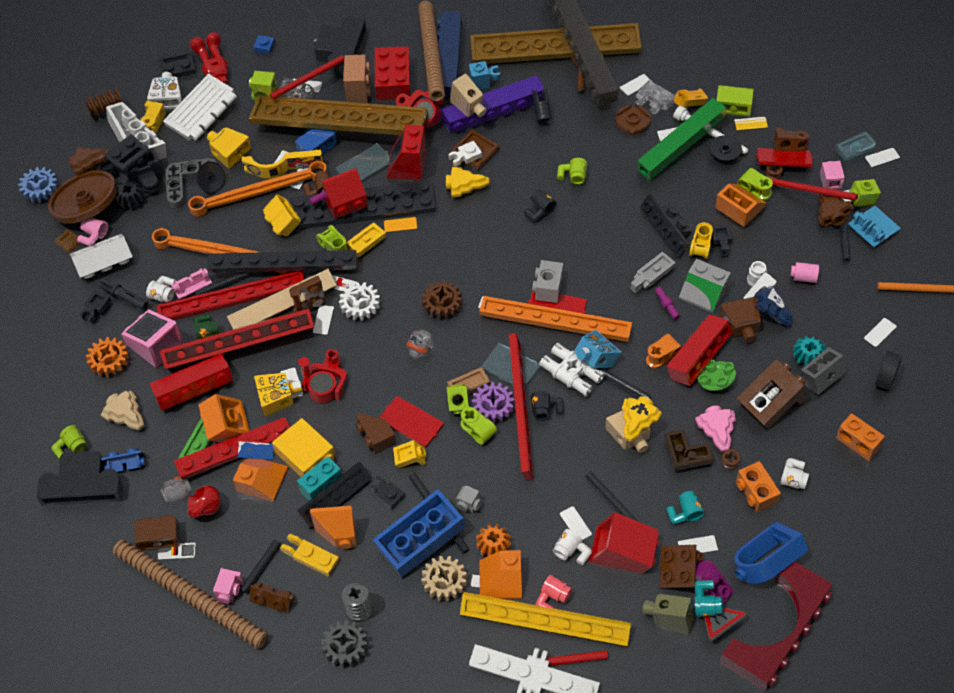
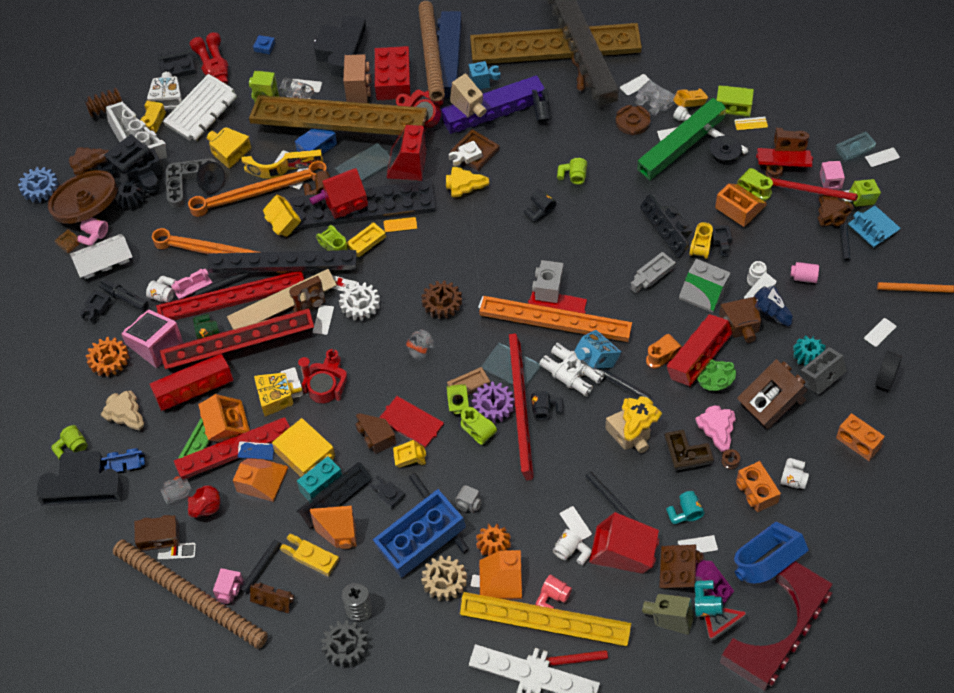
(307, 77): red piece -> none
(667, 303): magenta bar -> none

